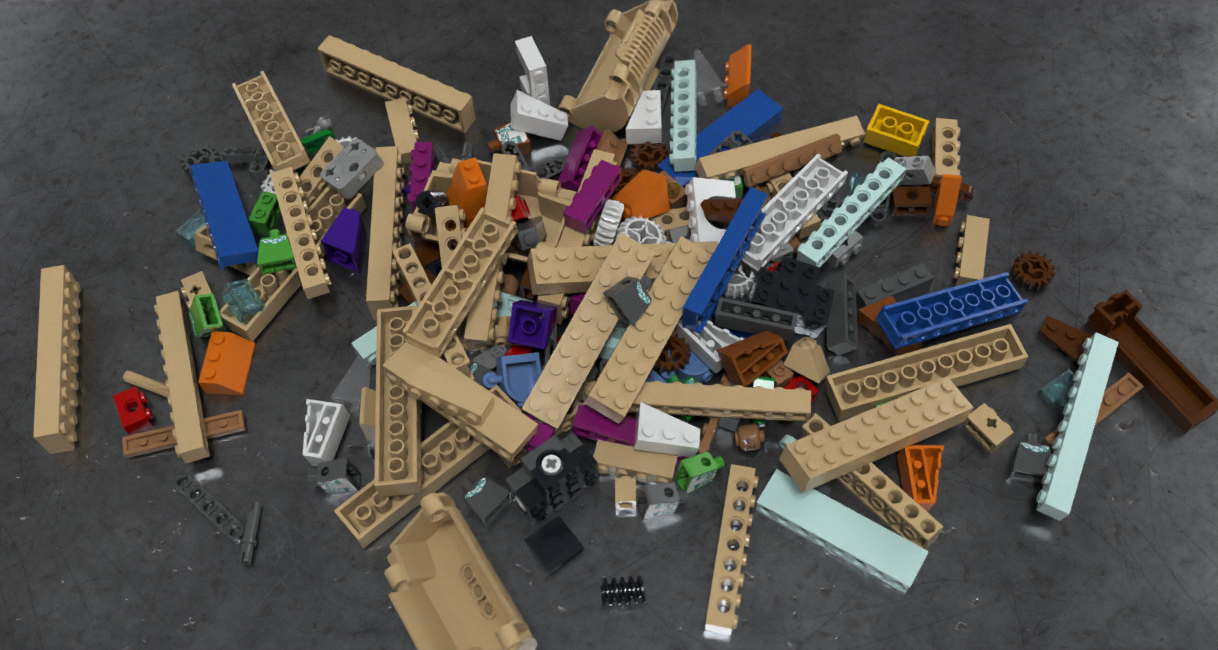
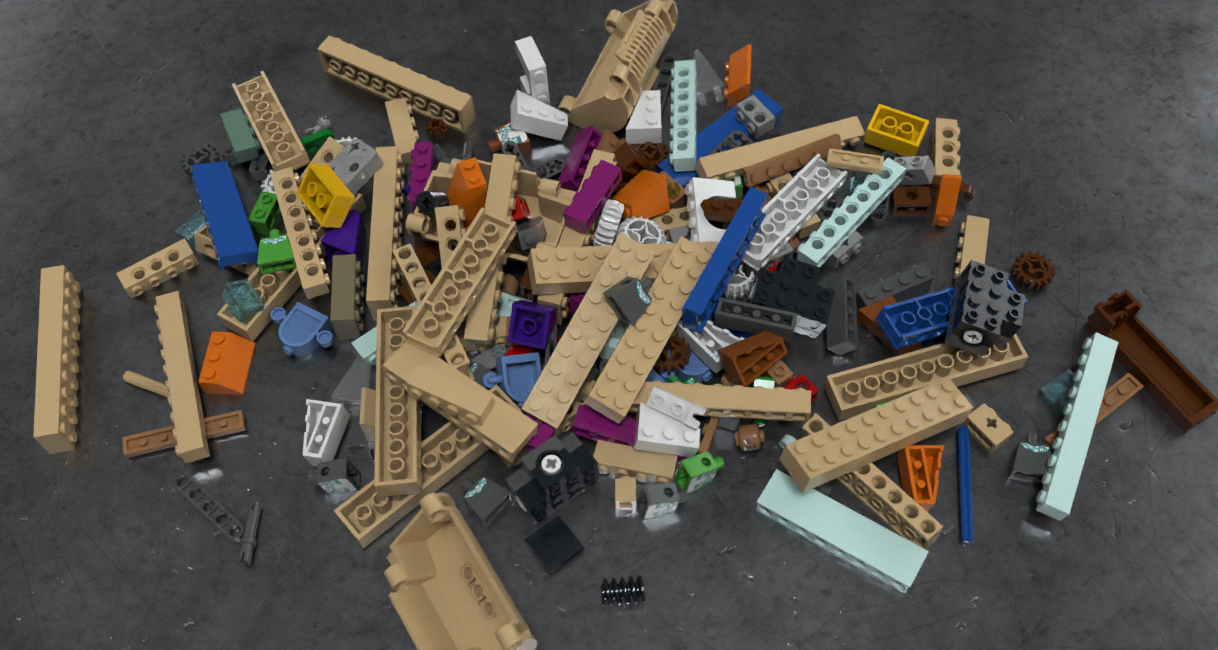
(129, 401): red brick -> none
(157, 268): none -> tan brick
(195, 285): tan brick -> none
(205, 318): bright green torso -> none
(240, 135): none -> sand green wedge
(302, 329): none -> medium blue piece
(325, 195): none -> yellow brick
(347, 296): none -> dark tan brick
(436, 128): none -> reddish brown gear
(632, 159): none -> reddish brown brick
(675, 406): none -> white plate
(724, 622): tan brick -> none
(755, 116): none -> light grey brick
(808, 359): tan slope -> none
(855, 161): none -> tan tile
(965, 493): none -> blue axle
(983, 310): none -> black piece
(1064, 337): reddish brown wing -> none

